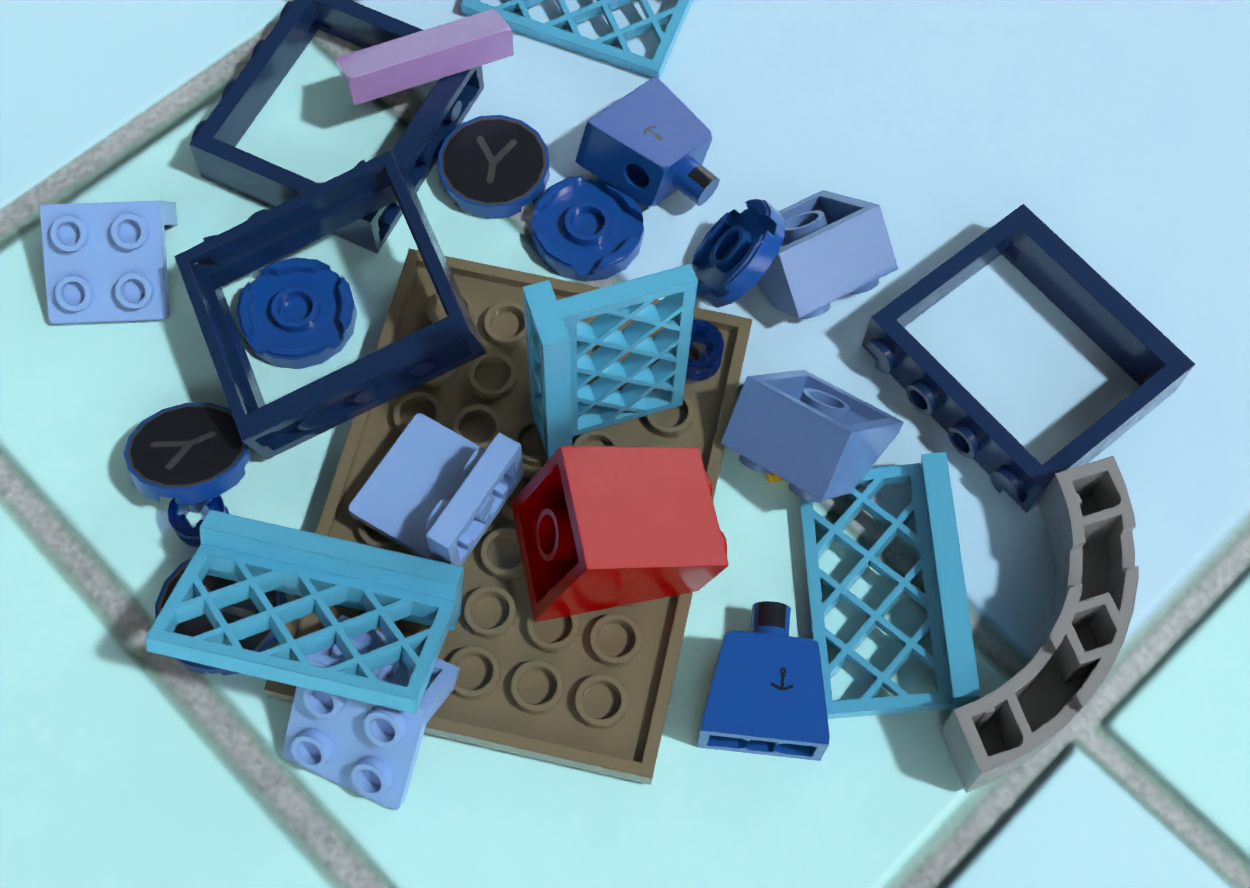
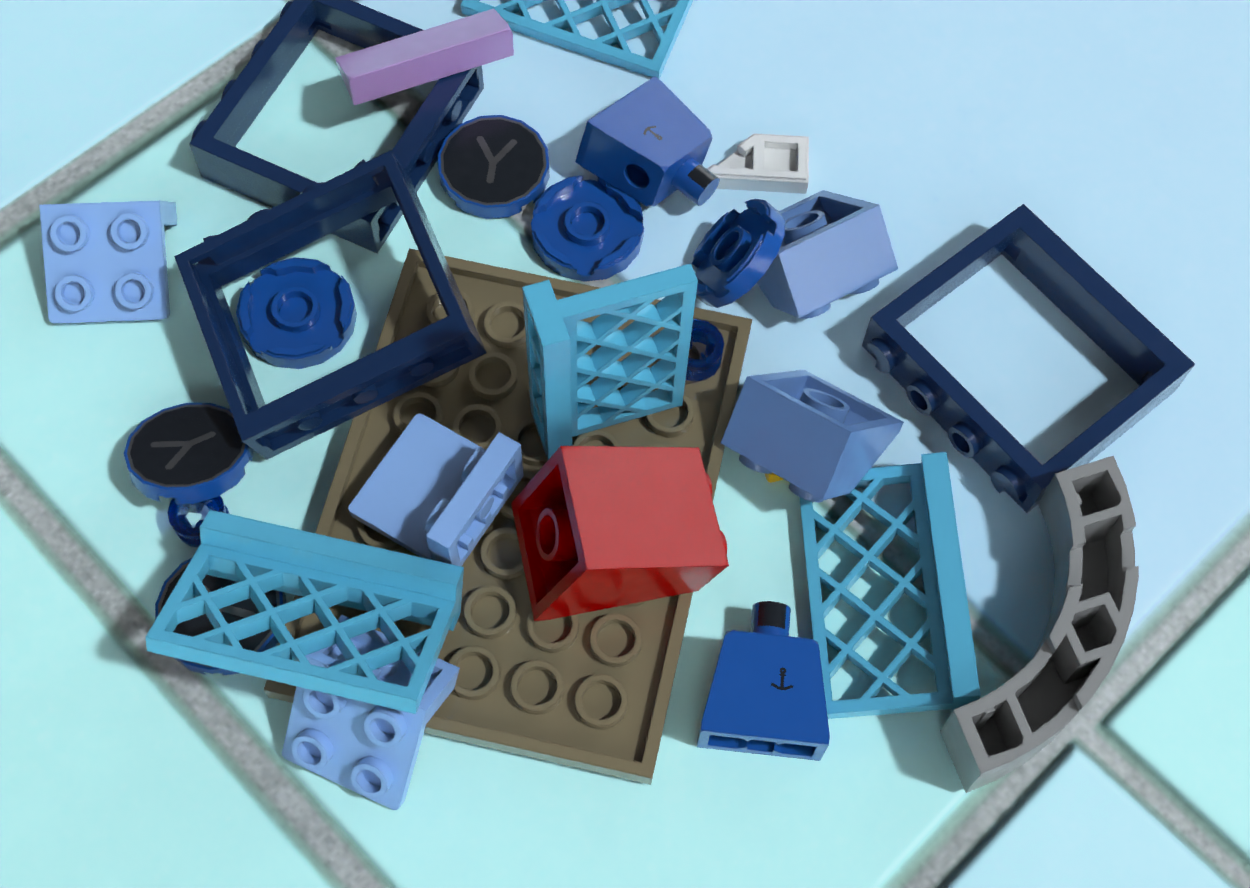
(766, 165): none -> white tile

